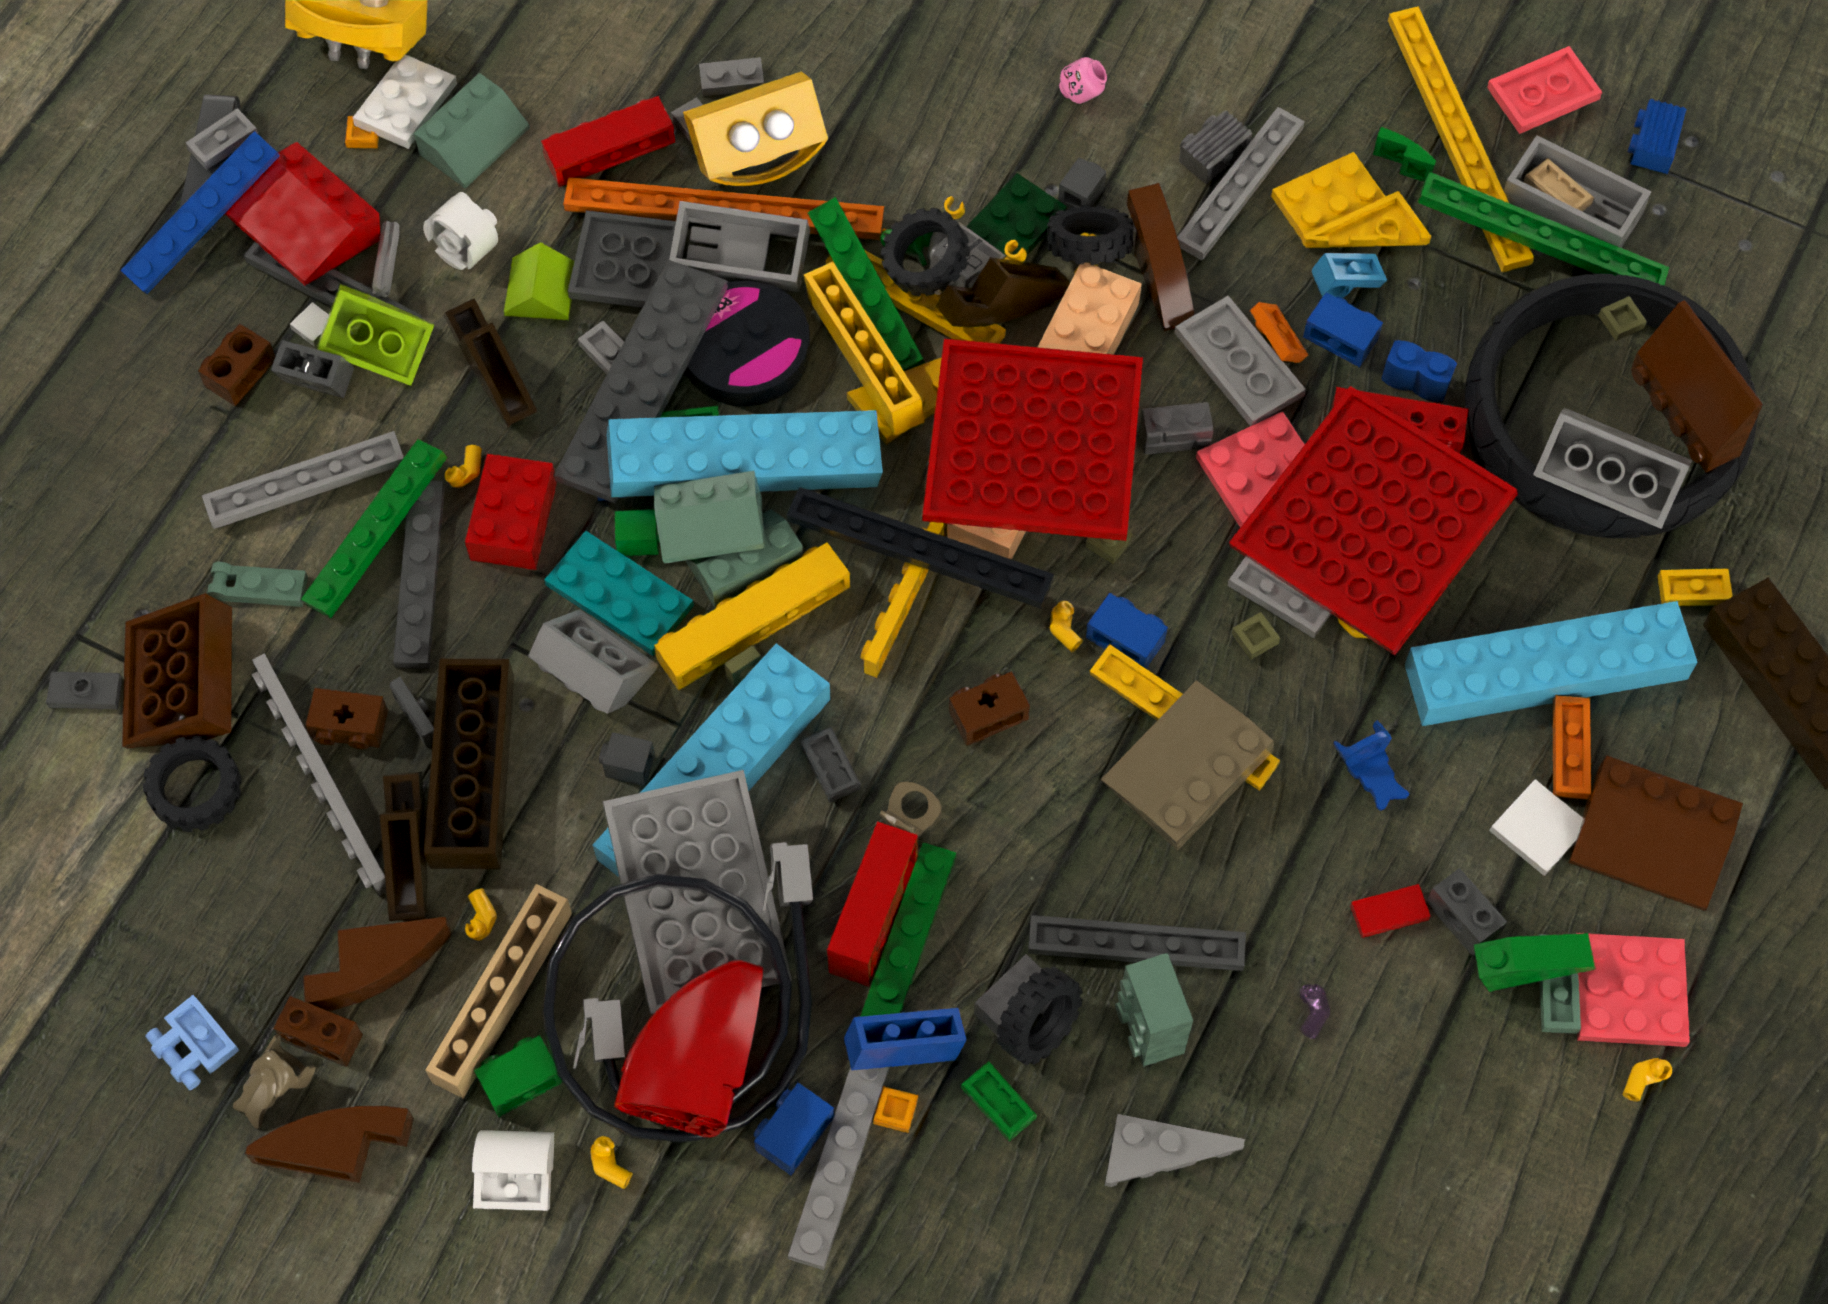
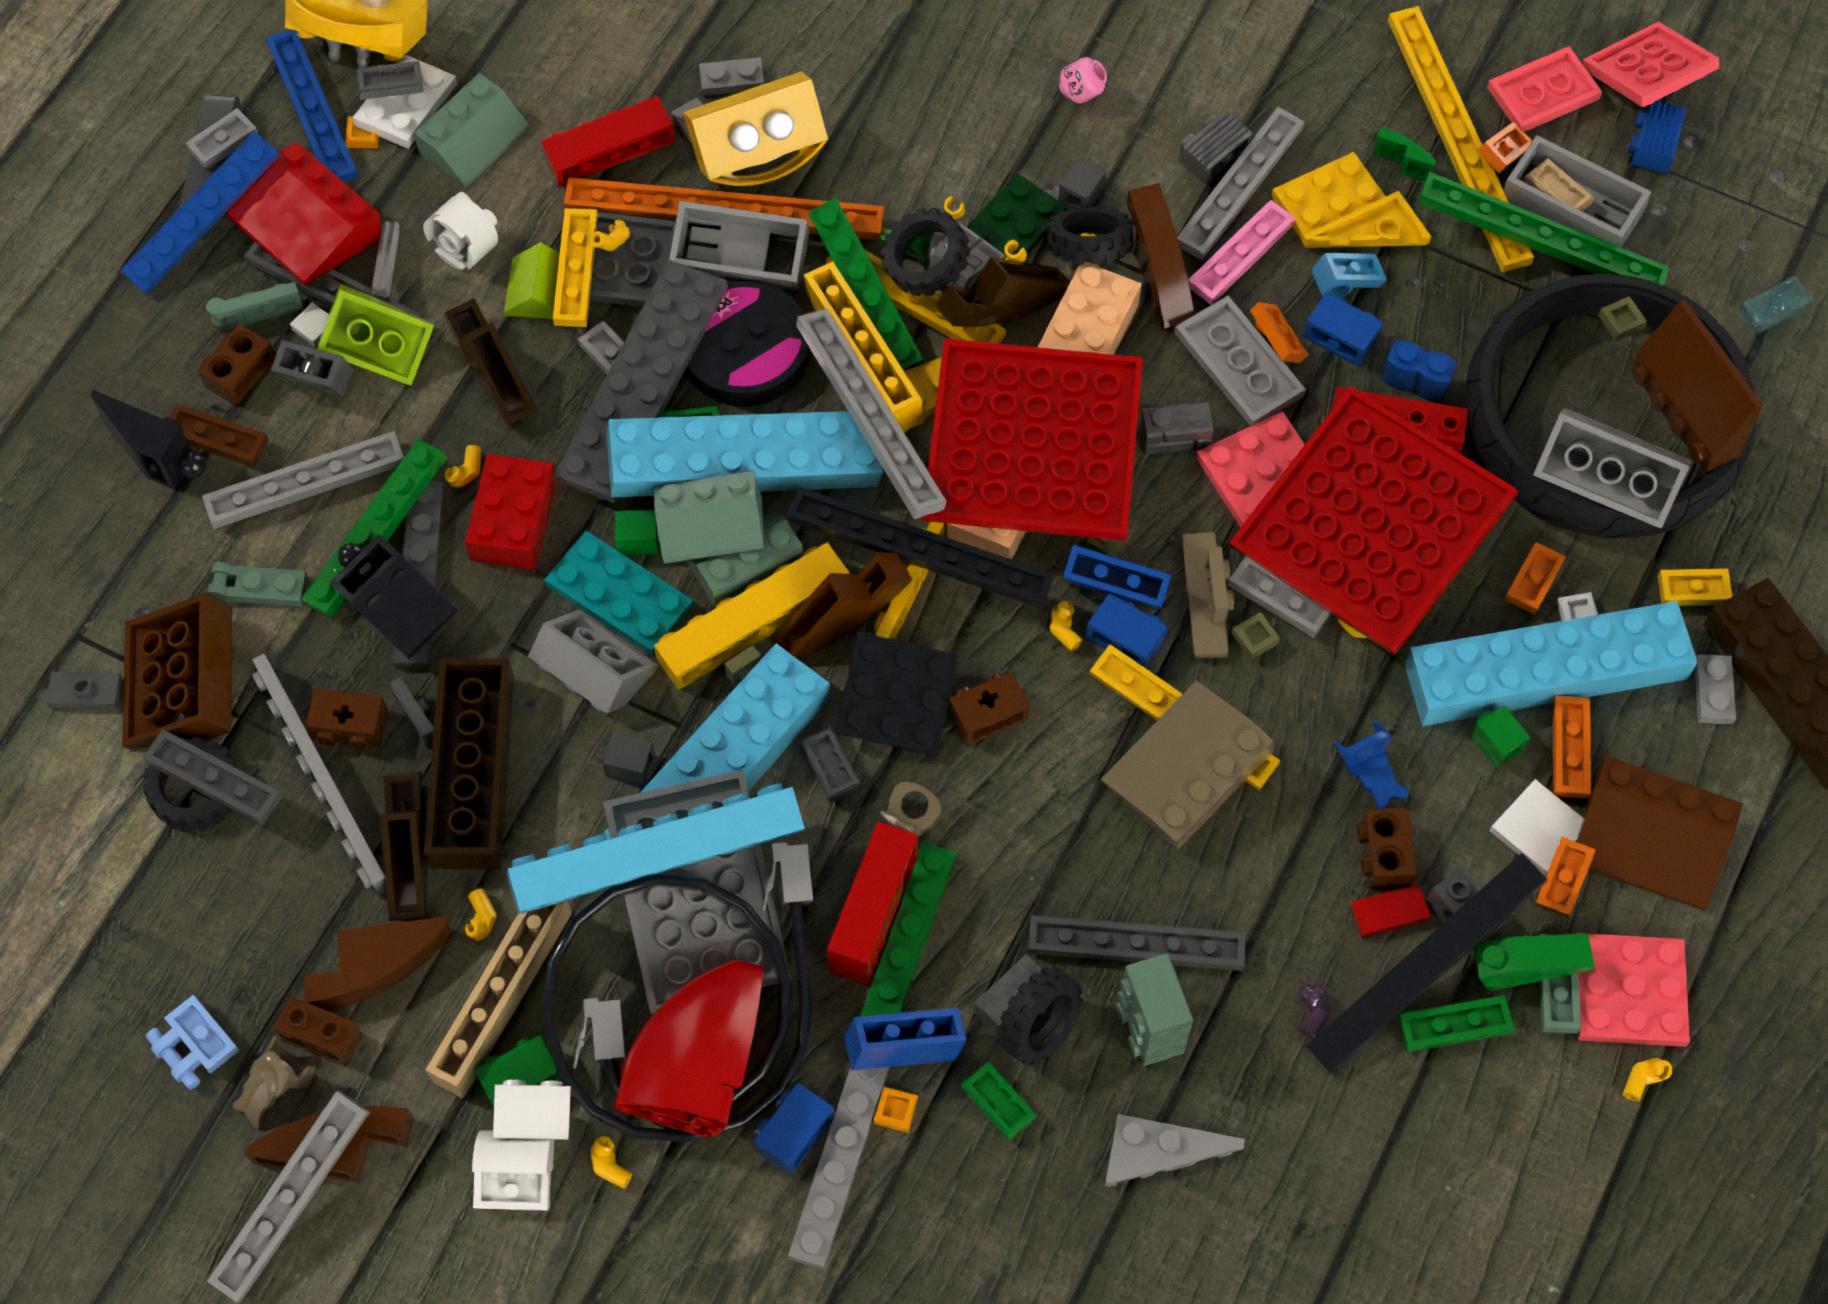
(151, 442): none -> black slope
(212, 777): none -> dark grey plate
(220, 435): none -> reddish brown plate
(254, 306): none -> sand green plate
(288, 1196): none -> light grey plate
(311, 104): none -> blue plate
(389, 80): none -> dark grey plate
(391, 594): none -> black slope
(531, 1110): none -> white brick
(575, 268): none -> yellow plate
(610, 242): none -> yellow arm
(654, 850): none -> medium azure brick
(842, 605): none -> reddish brown slope
(871, 414): none -> light grey plate
(896, 694): none -> black plate
(1116, 576): none -> blue brick
(1207, 594): none -> dark tan bracket
(1241, 252): none -> bright pink plate
(1394, 848): none -> reddish brown brick
(1426, 963): none -> black tile
(1455, 1023): none -> green plate
(1500, 736): none -> green brick
(1505, 147): none -> orange plate
(1535, 578): none -> orange plate
(1565, 876): none -> orange plate
(1576, 606): none -> white tile
(1651, 64): none -> coral plate
(1715, 689): none -> light grey plate
(1776, 304): none -> clear light blue plate

